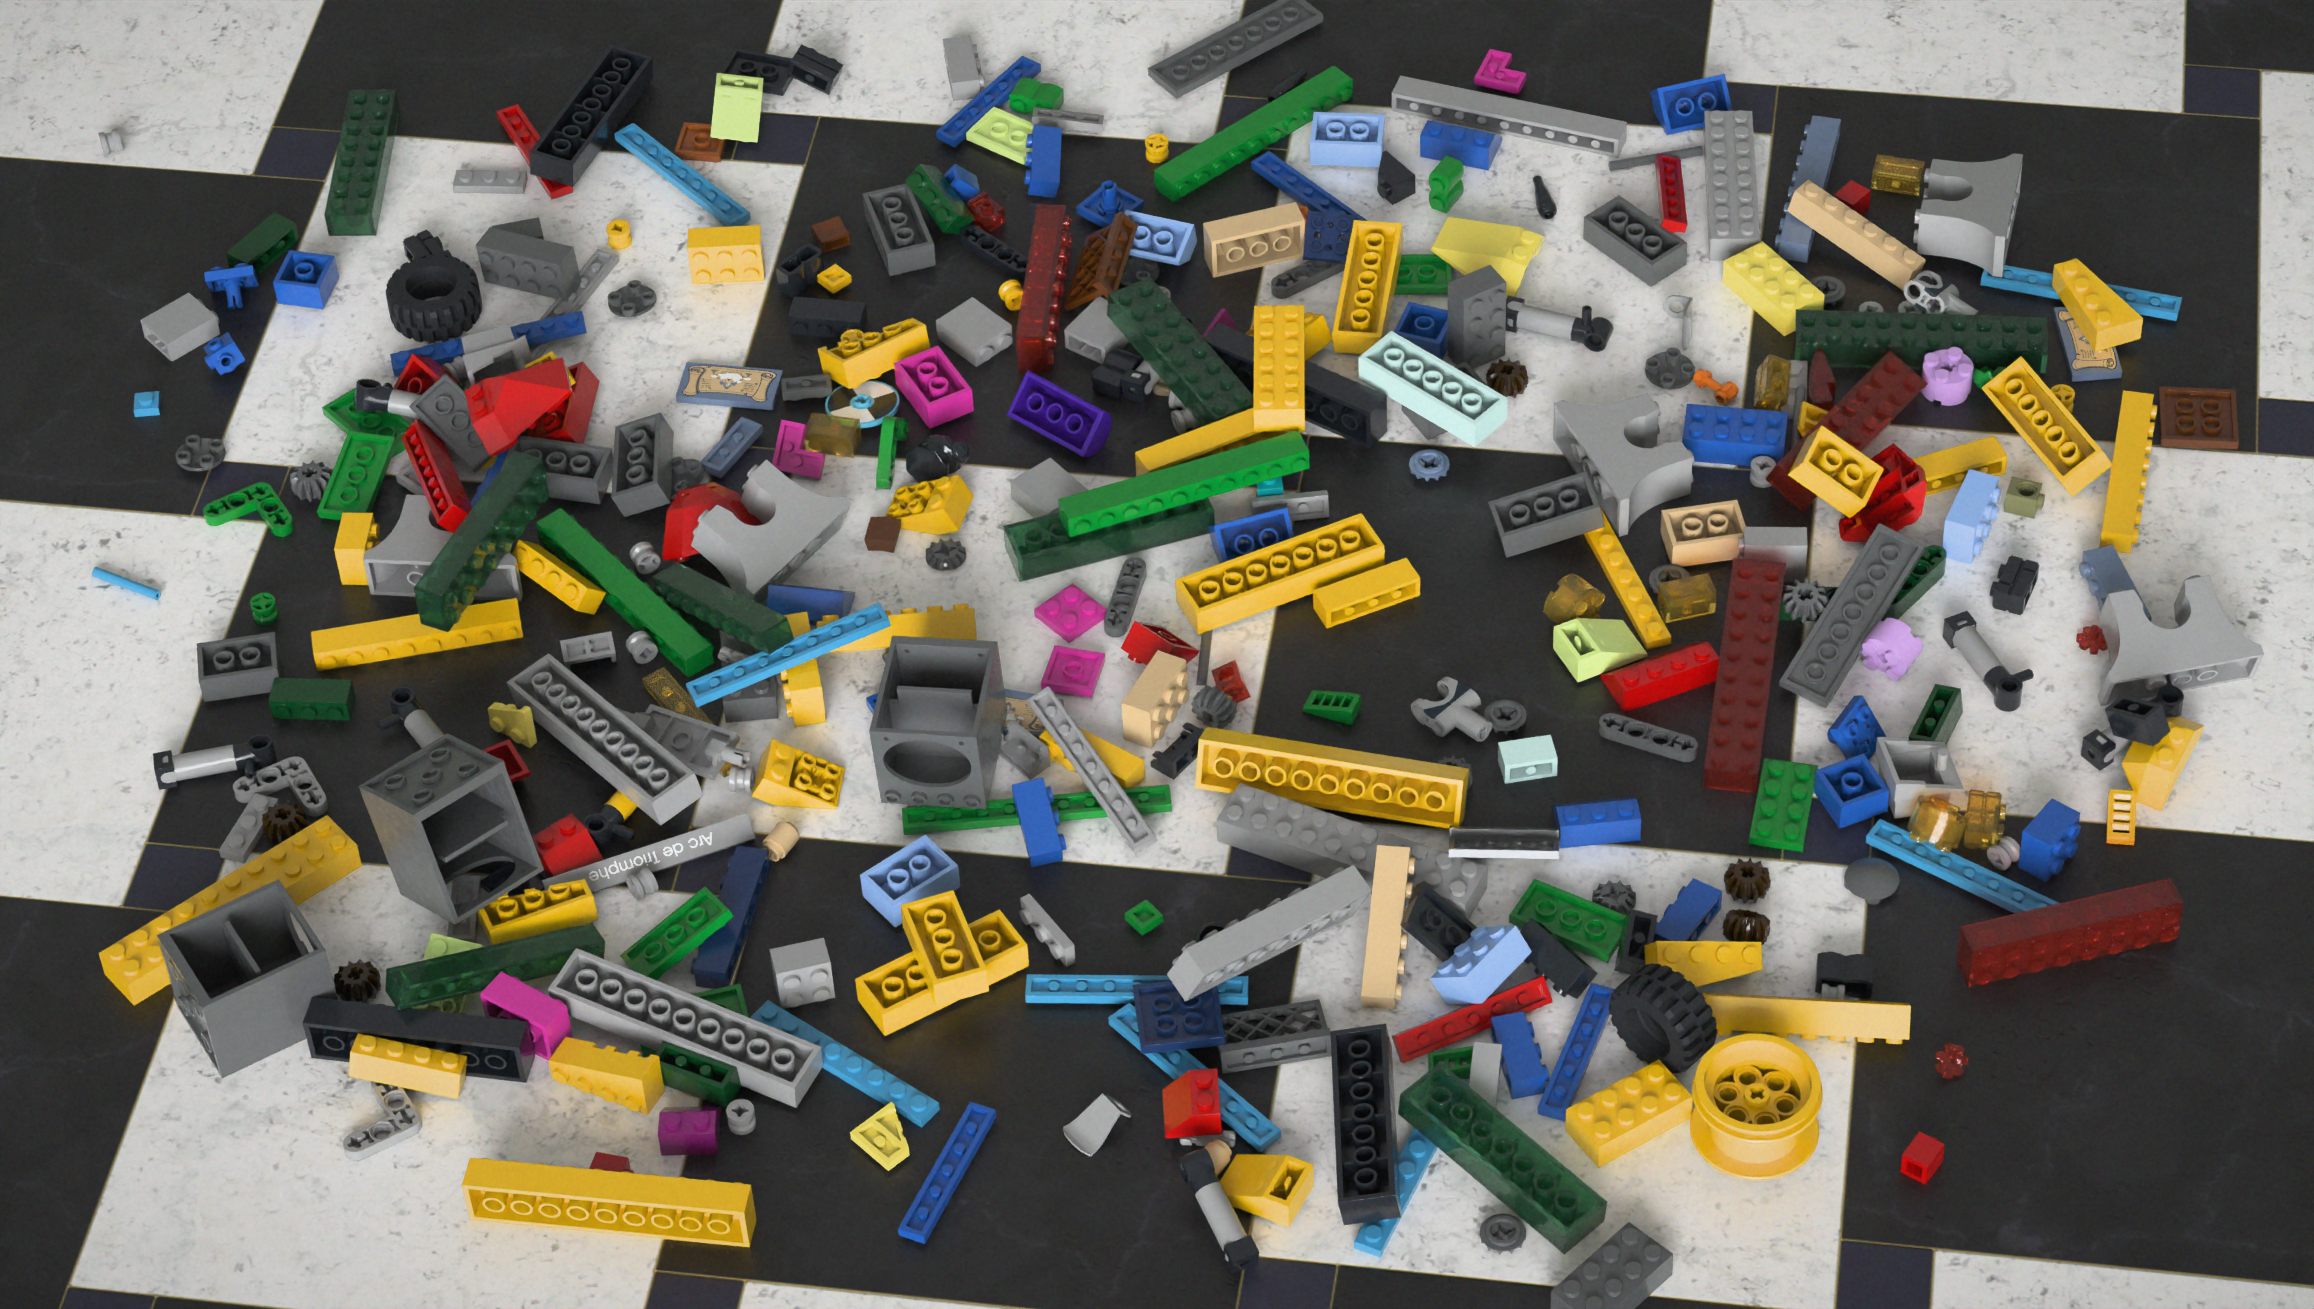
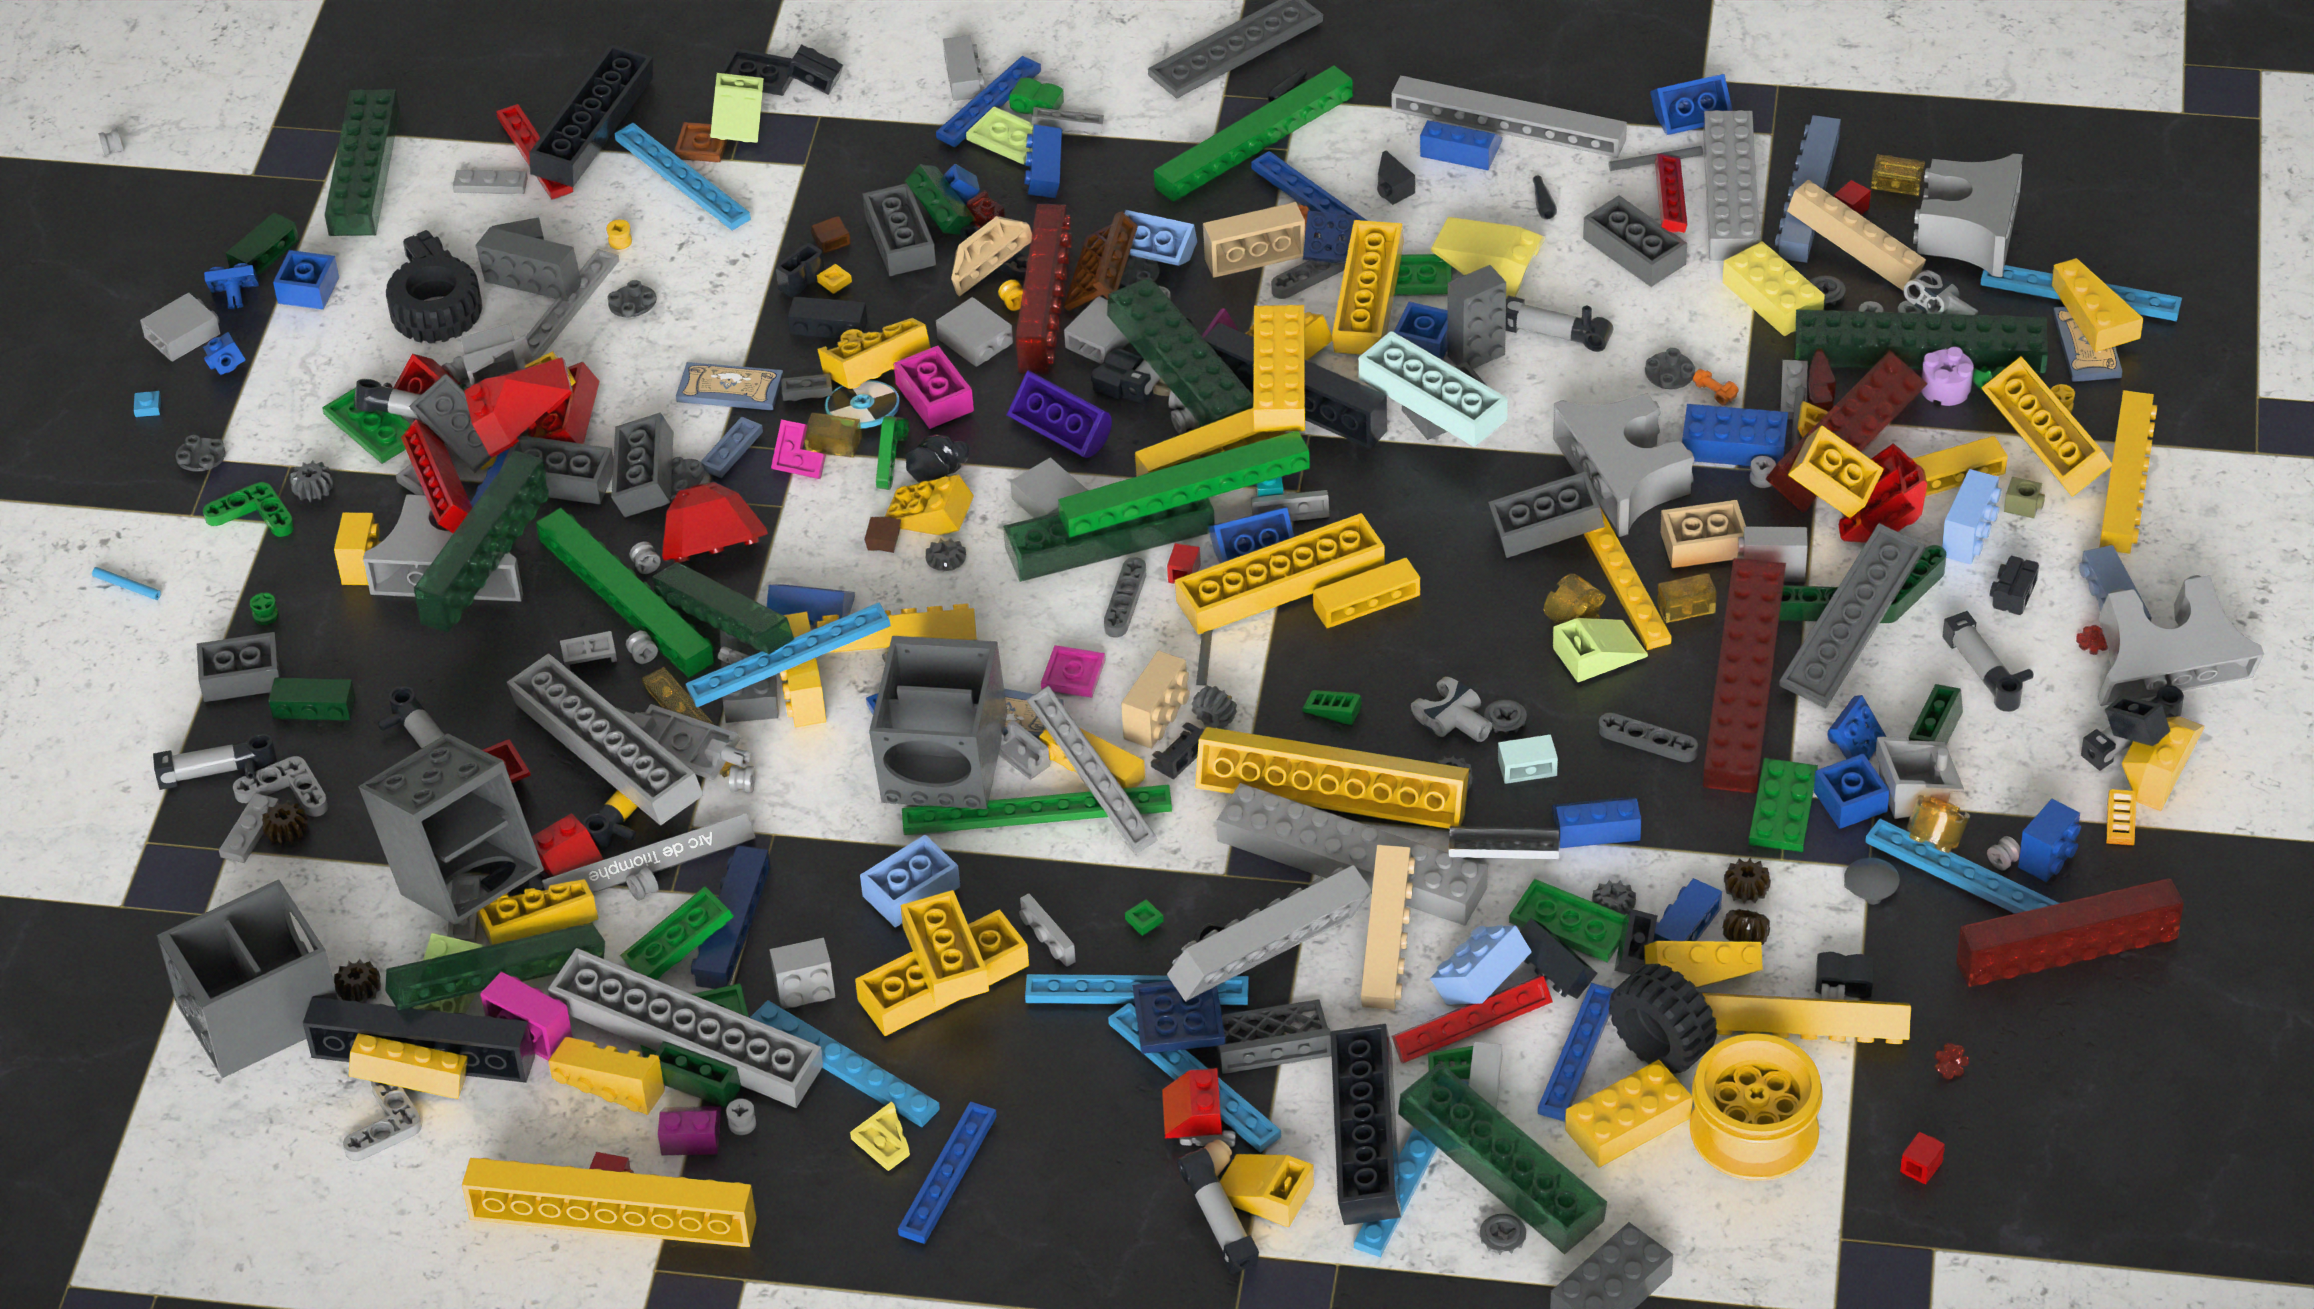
(301, 863): yellow brick -> none
(357, 475): green plate -> none
(408, 637): yellow brick -> none
(513, 722): light yellow wing -> none
(536, 333): blue plate -> none
(558, 577): yellow brick -> none
(726, 254): yellow brick -> none
(768, 554): light grey piece -> none
(780, 840): tan brick -> none
(797, 778): yellow slope -> none
(987, 251): none -> tan wedge
(1038, 822): blue brick -> none
(1070, 613): dark pink plate -> none
(1094, 1124): light grey piece -> none
(1108, 201): blue plate -> none
(1147, 639): red slope -> none
(1157, 148): yellow wheel -> none
(1183, 561): none -> red brick
(1230, 678): clear red brick -> none
(1347, 139): light blue brick -> none
(1429, 457): sand blue gear -> none
(1435, 922): black plate -> none
(1446, 184): green brick -> none
(1496, 75): dark pink plate -> none
(1507, 377): dark brown gear -> none
(1519, 1055): blue brick -> none
(1661, 573): dark grey gear -> none
(1662, 675): red slope -> none
(1685, 314): light grey piece -> none
(1772, 384): clear yellow brick -> none
(1804, 600): dark grey gear -> none
(1891, 648): lavender brick -> none
(1983, 825): clear yellow brick -> none
(2198, 417): reddish brown plate -> none

